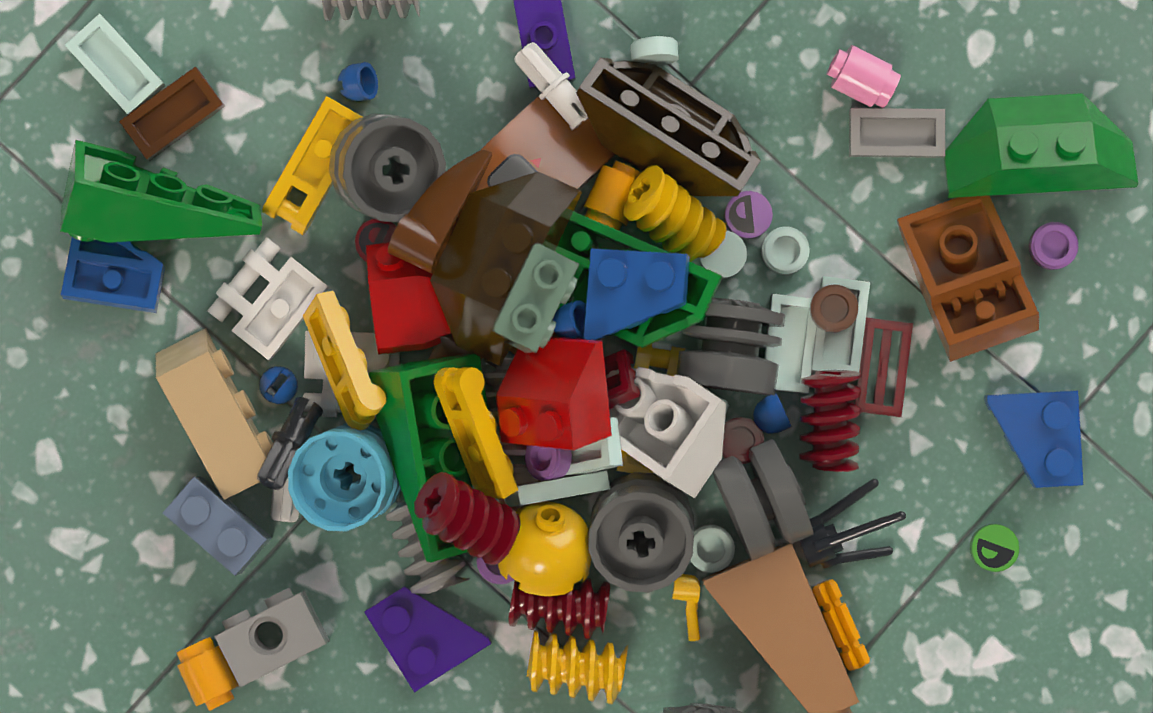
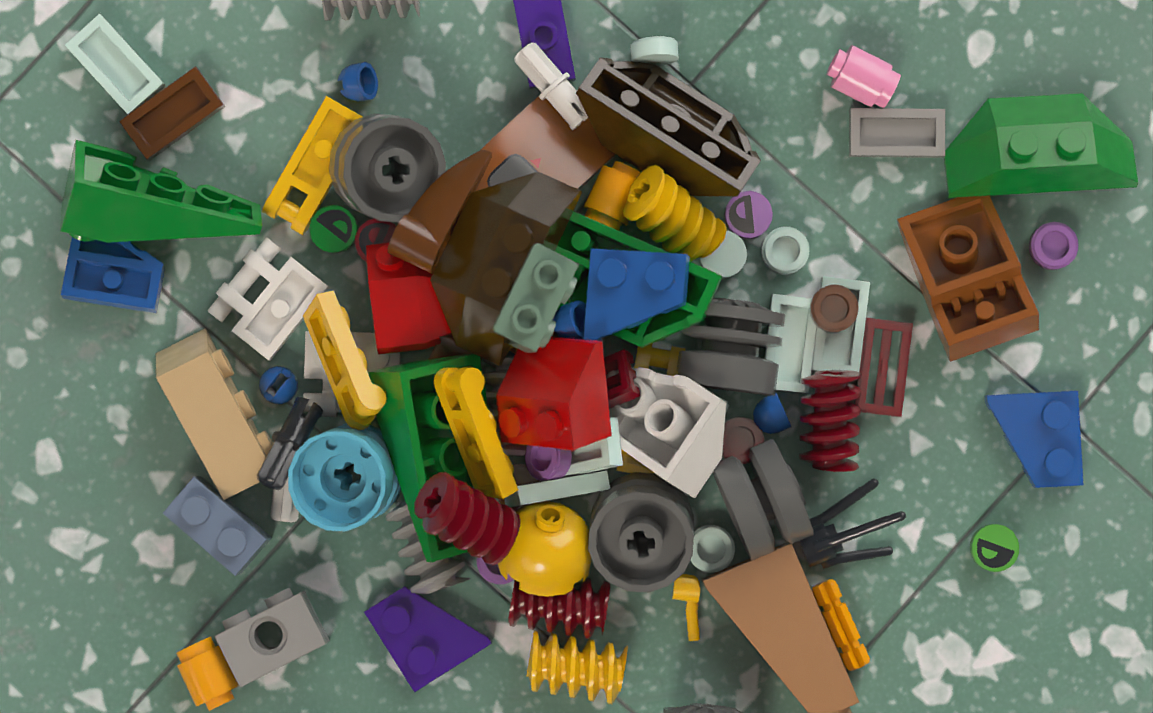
(333, 229): none -> green tile

